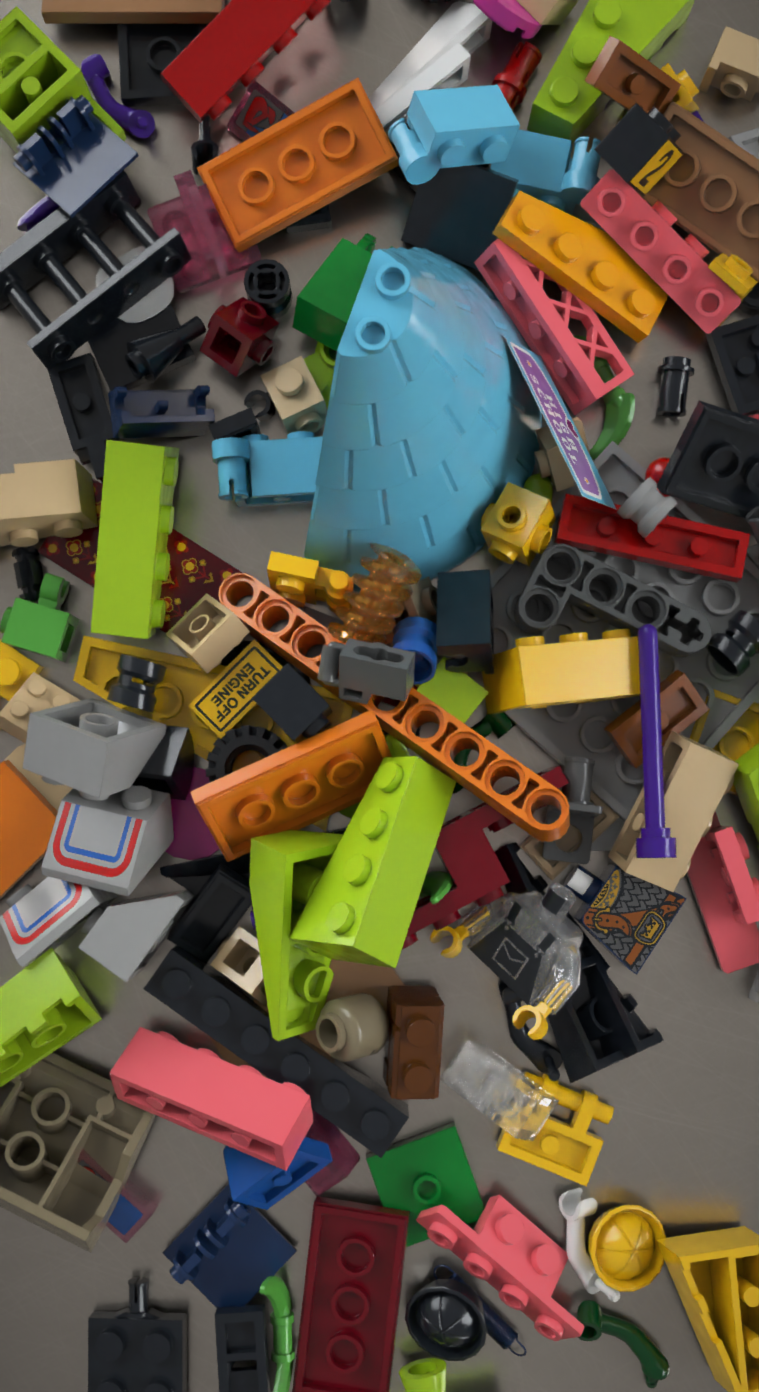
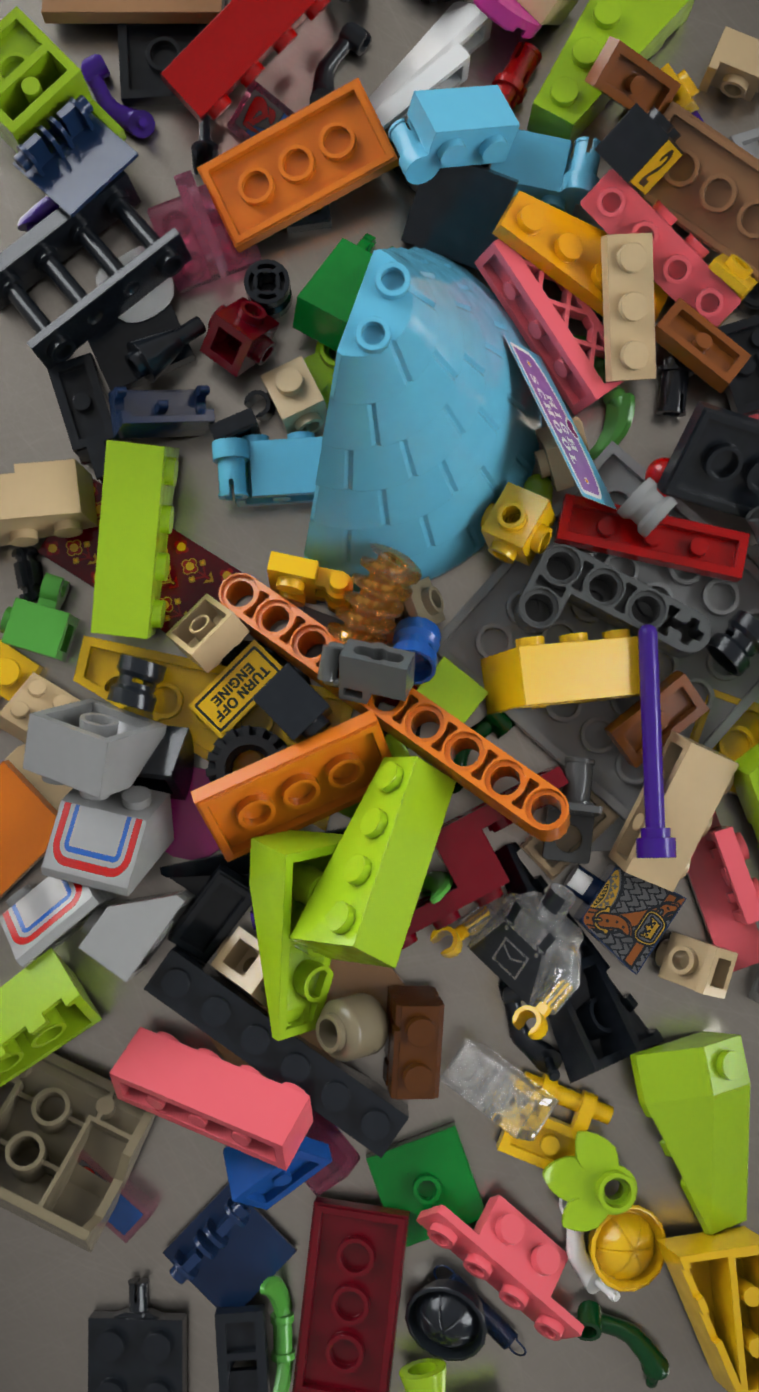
(352, 38): none -> black piece
(466, 620): black hinge -> none
(583, 1180): none -> lime plate
(628, 307): none -> tan plate
(696, 964): none -> tan brick
(700, 345): none -> dark orange plate
(702, 1109): none -> lime wedge

